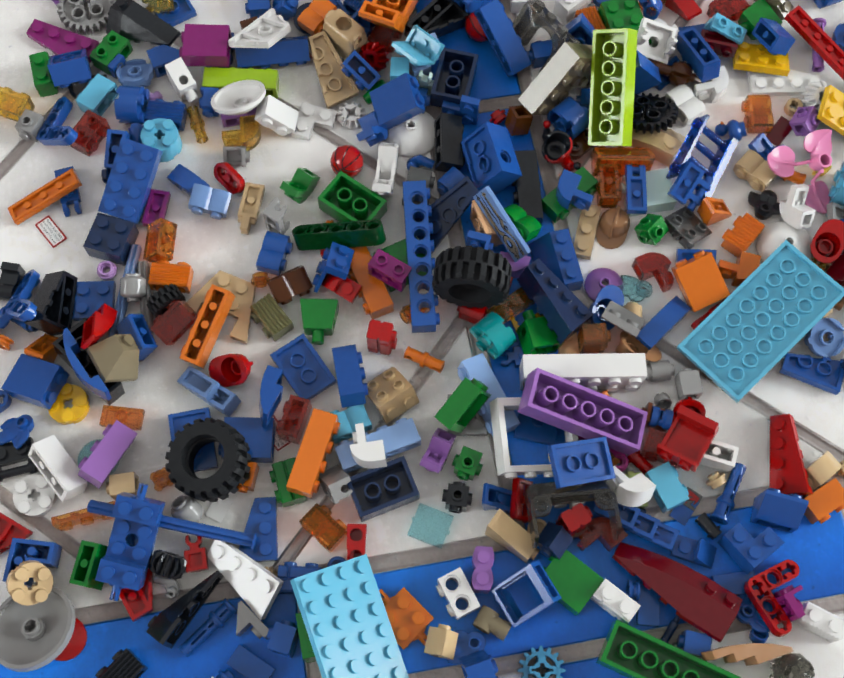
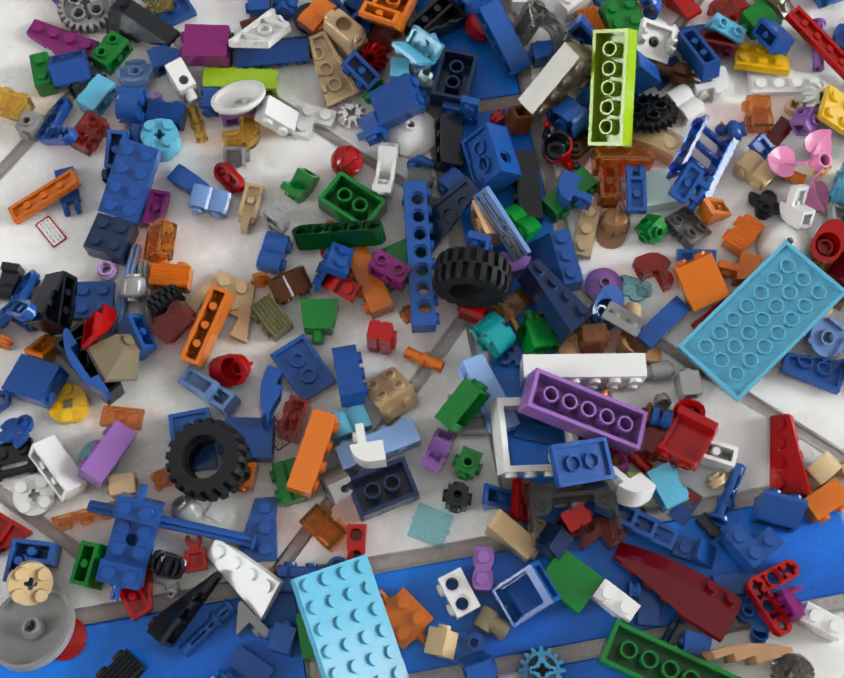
(119, 60): blue tile -> none

